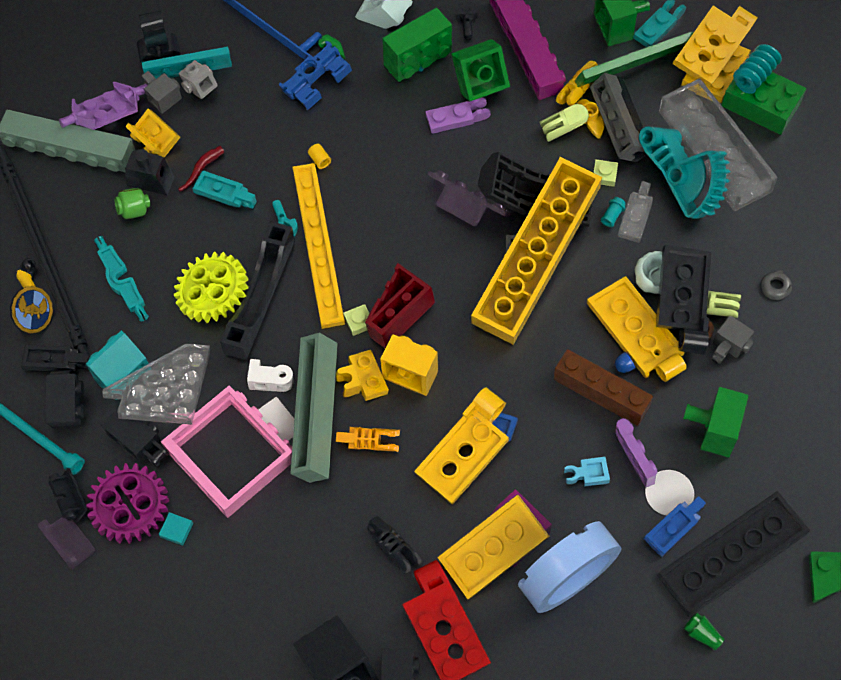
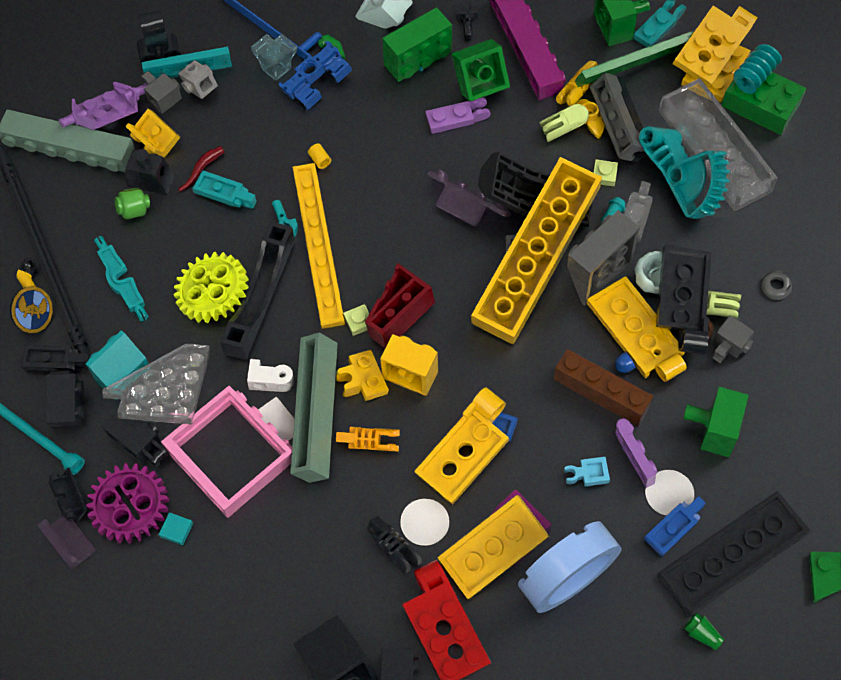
(274, 55): none -> clear light blue brick
(424, 522): none -> white sticker
(602, 255): none -> dark grey slope

